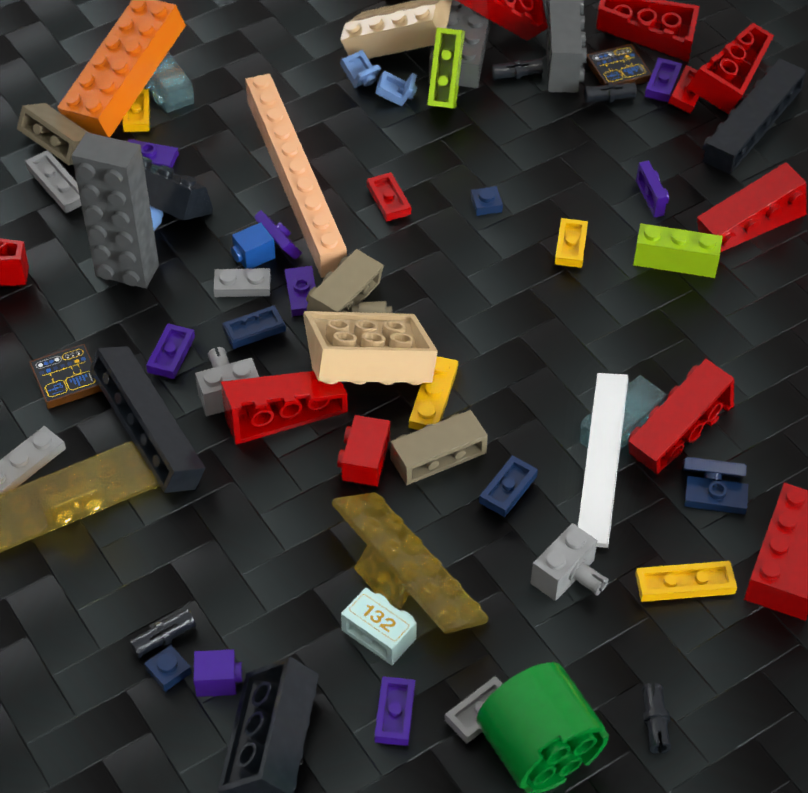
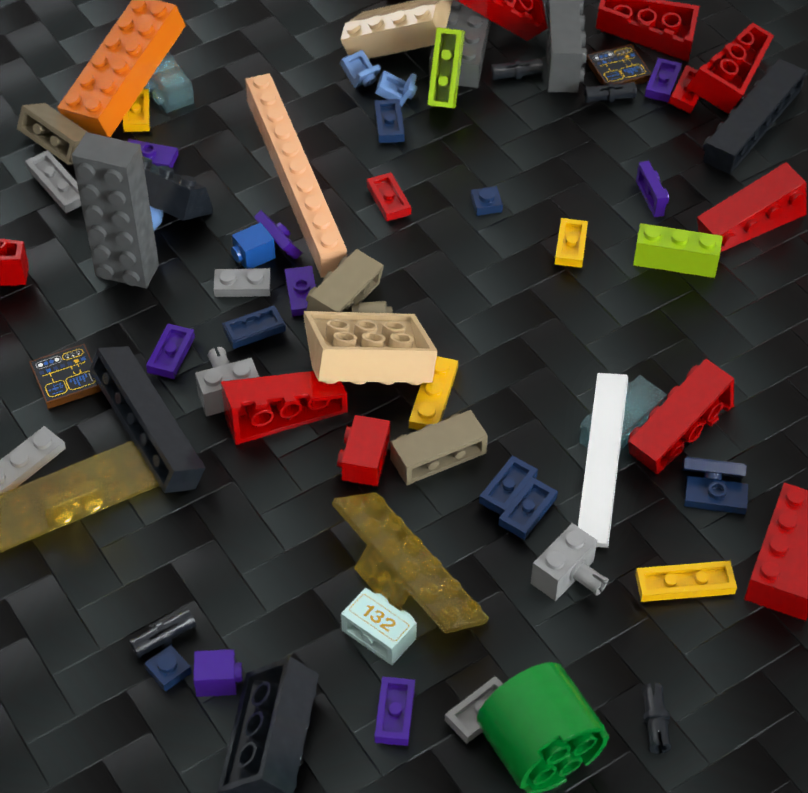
(389, 121): none -> dark blue plate
(528, 508): none -> dark blue plate

